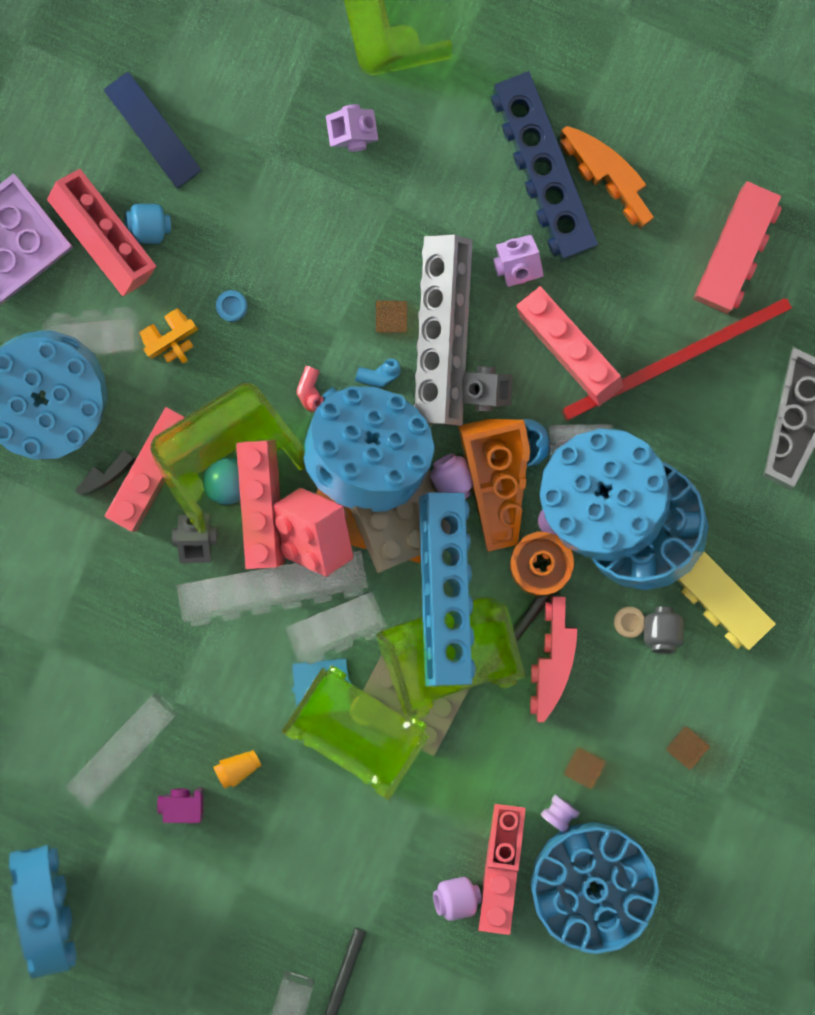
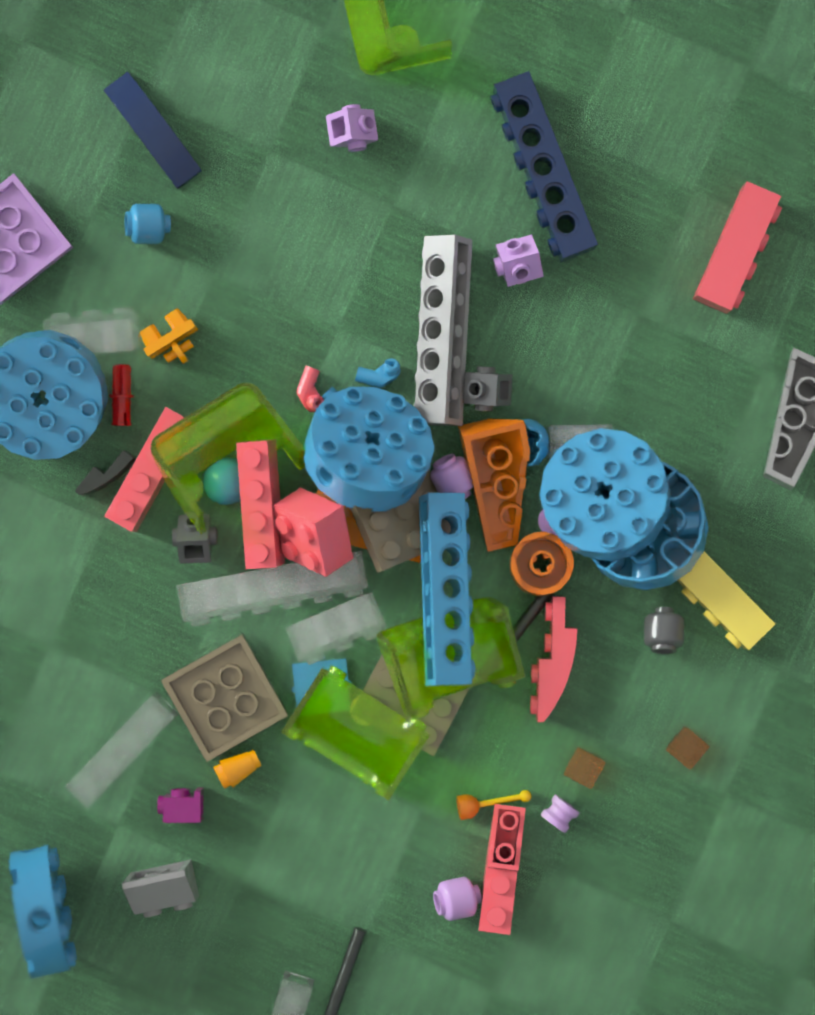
(101, 232): coral brick -> none
(121, 395): none -> red axle
(161, 888): none -> light grey slope
(224, 697): none -> dark tan plate
(231, 306): dark azure tile -> none
(391, 316): clear orange tile -> none
(469, 806): none -> hinge
(570, 346): coral brick -> none
(601, 162): orange slope -> none
(624, 894): dark azure brick -> none
(629, 622): tan tile -> none
(685, 354): red tile -> none

